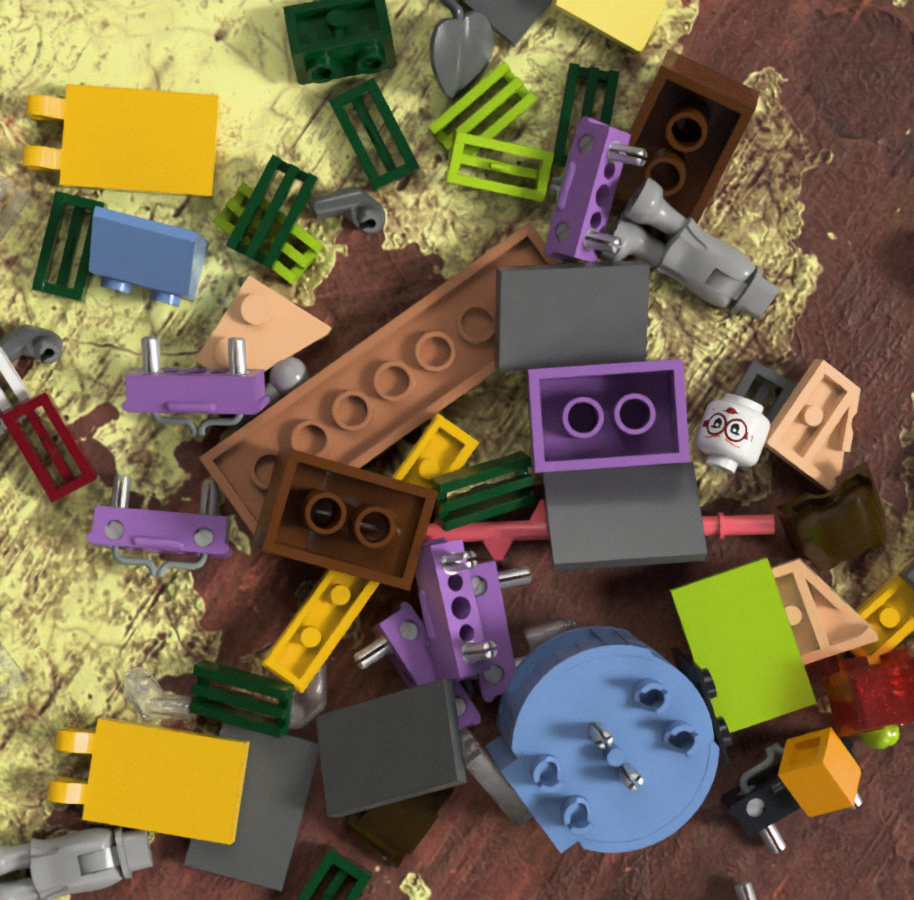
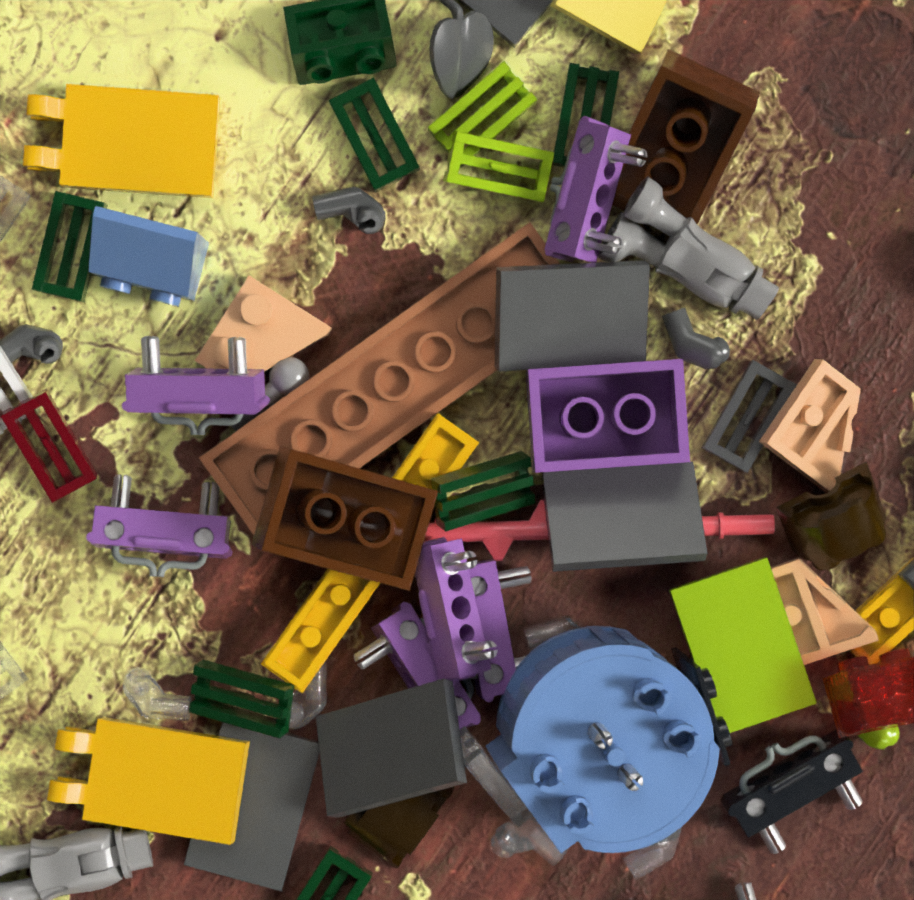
(291, 174): dark green tile -> none
(302, 261): lime tile -> none
(529, 836): none -> clear arm
(651, 857): none -> clear arm
(694, 347): none -> dark grey arm
(732, 433): white head -> none
(819, 772): light orange panel -> none

